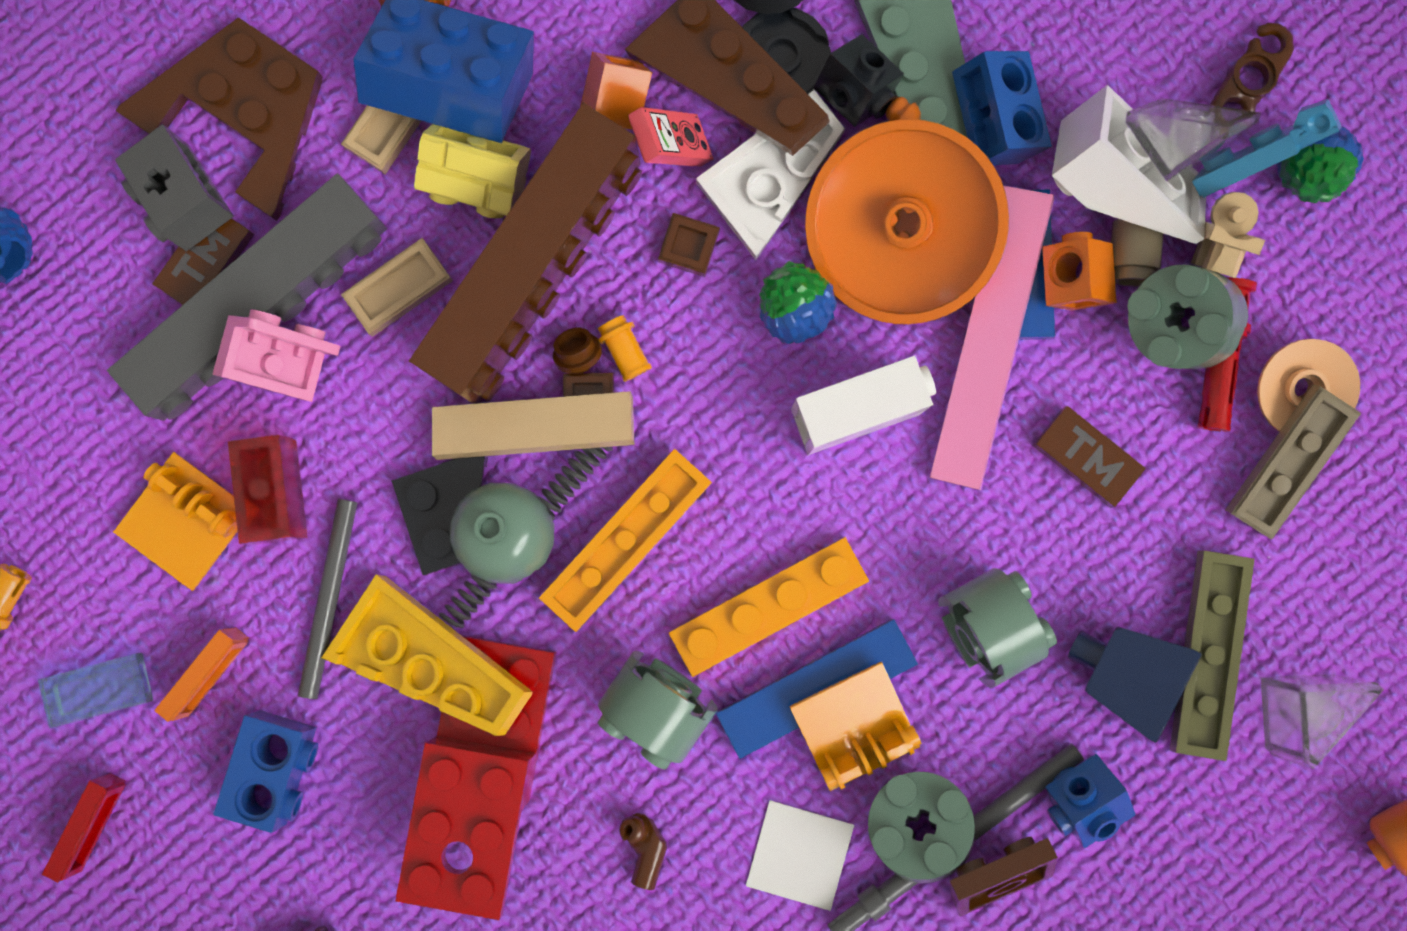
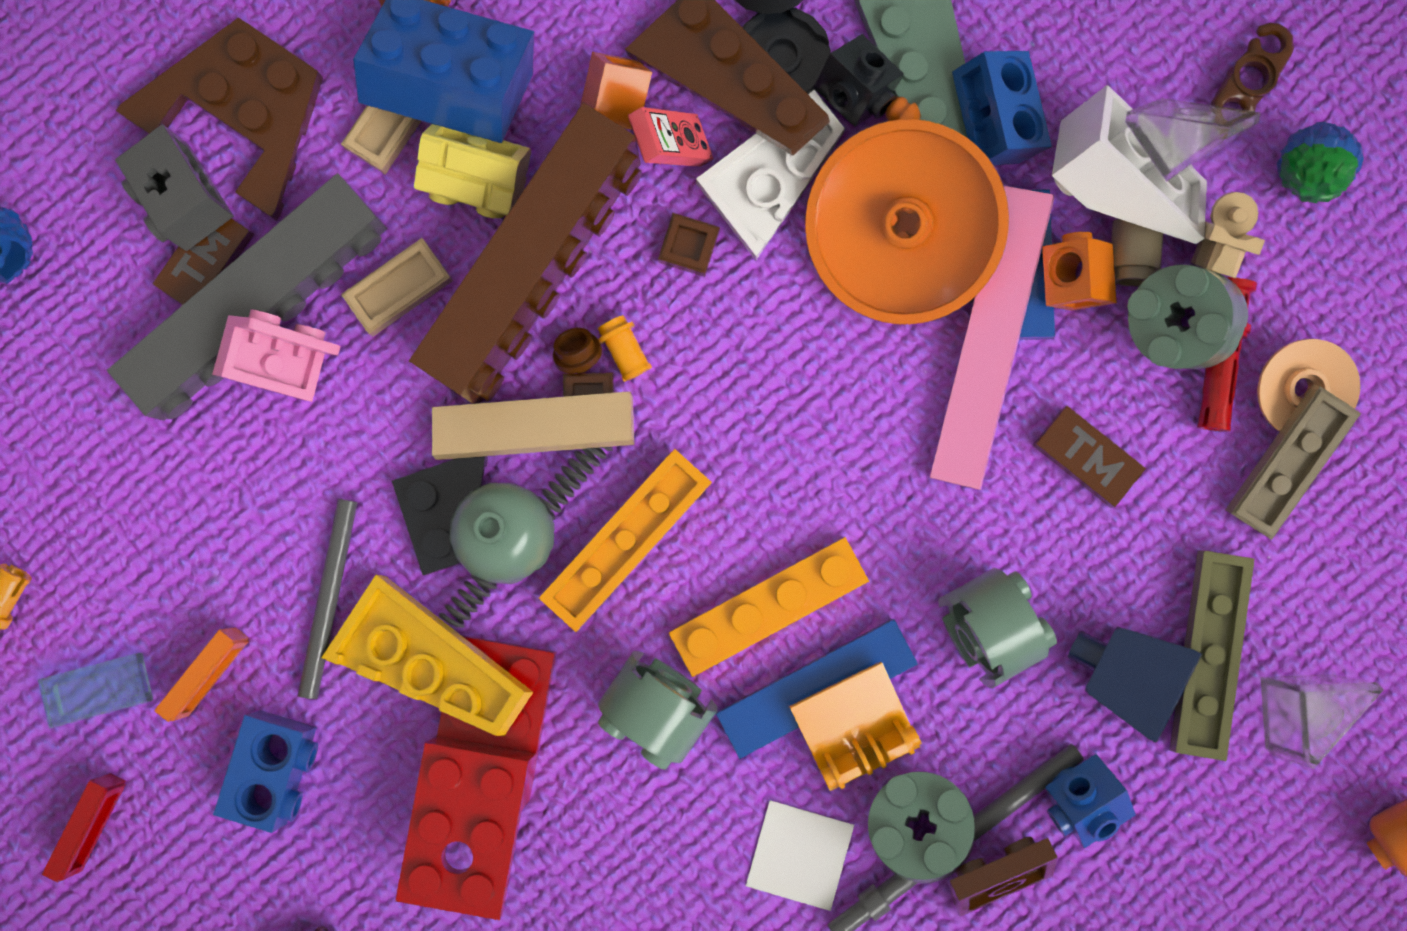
(180, 520): light orange hinge -> none
(267, 489): clear red brick -> none
(649, 847): reddish brown arm -> none
(796, 303): piece -> none
(863, 404): white brick -> none
(1267, 148): dark azure hinge -> none

